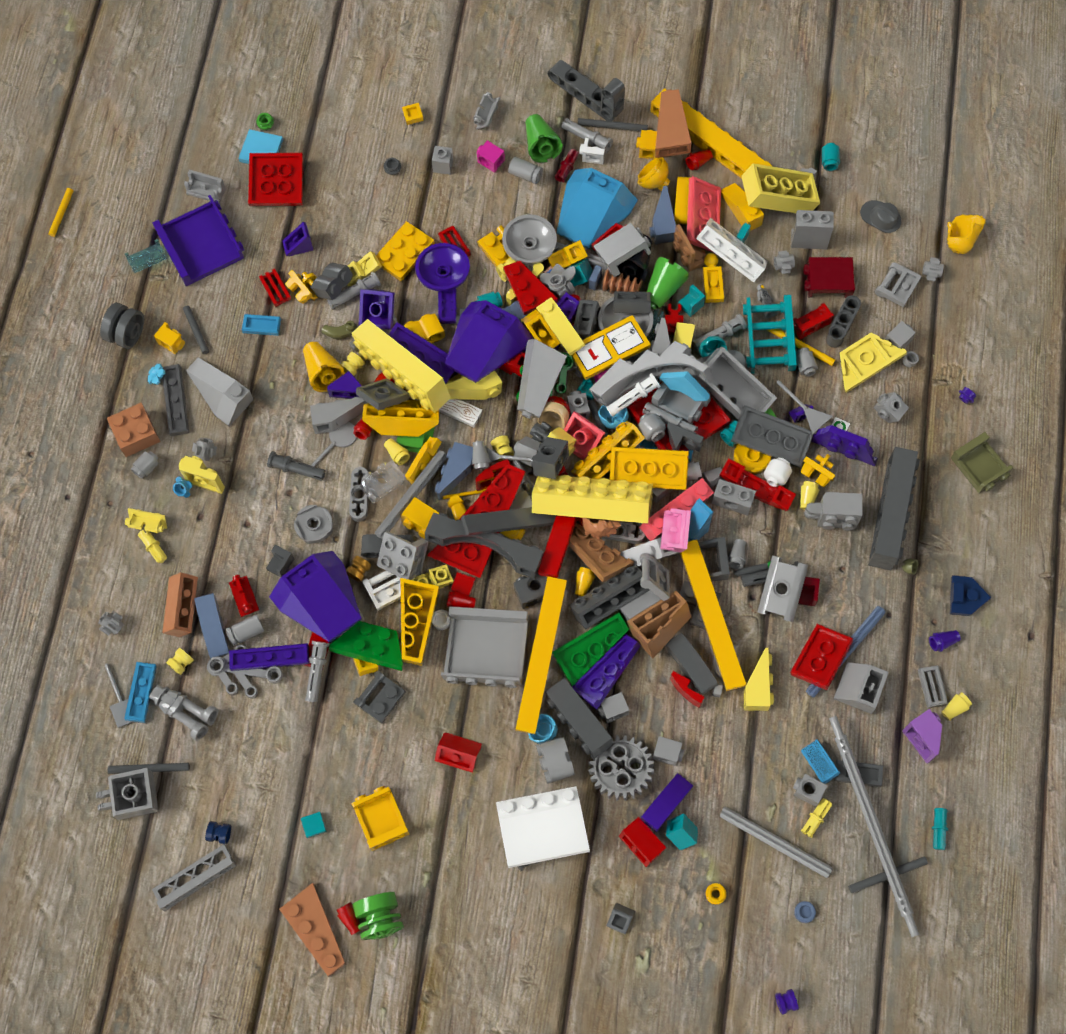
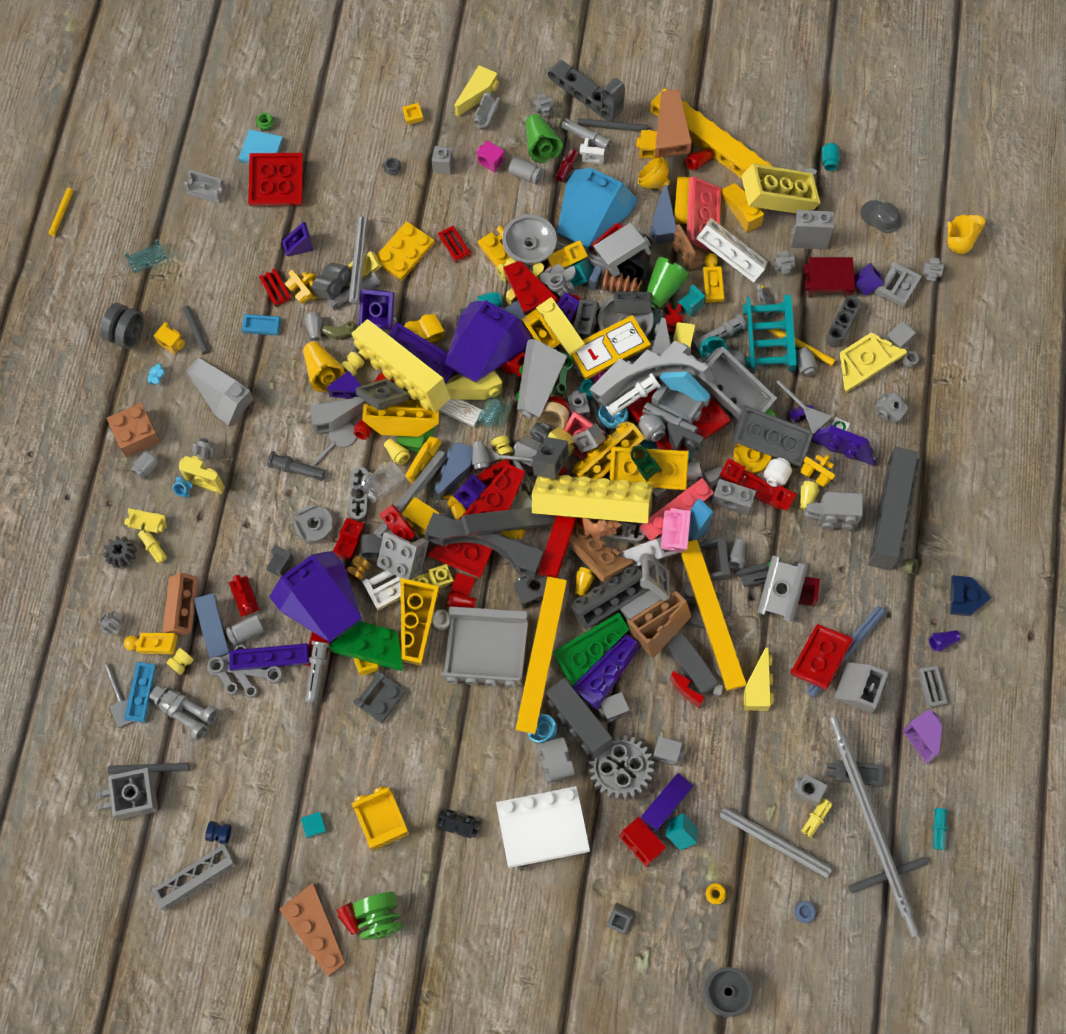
(127, 548): none -> dark grey gear
(152, 643): none -> yellow plate
(175, 400): flat silver tile -> none
(200, 242): dark purple panel -> none
(314, 324): none -> light grey cone
(348, 539): none -> red slope
(358, 259): none -> light grey axle
(396, 523): none -> red hinge
(442, 259): dark purple dish -> none
(447, 306): dark purple plate -> none
(451, 820): none -> black hinge
(457, 752): red panel -> none
(470, 491): none -> dark purple brick
(480, 83): none -> light yellow slope
(490, 412): none -> clear light blue brick
(543, 104): none -> light grey gear
(589, 438): none -> light grey slope
(645, 463): none -> dark green piece
(717, 1000): none -> dark grey wheel
(727, 434): teal wheel -> none
(744, 232): teal tile -> none
(786, 1001): dark purple wheel -> none
(813, 321): red hinge -> none
(820, 761): dark azure tile -> none
(868, 279): none -> dark purple panel
(959, 704): light yellow cone -> none
(967, 395): dark purple plate -> none
(981, 464): olive panel -> none

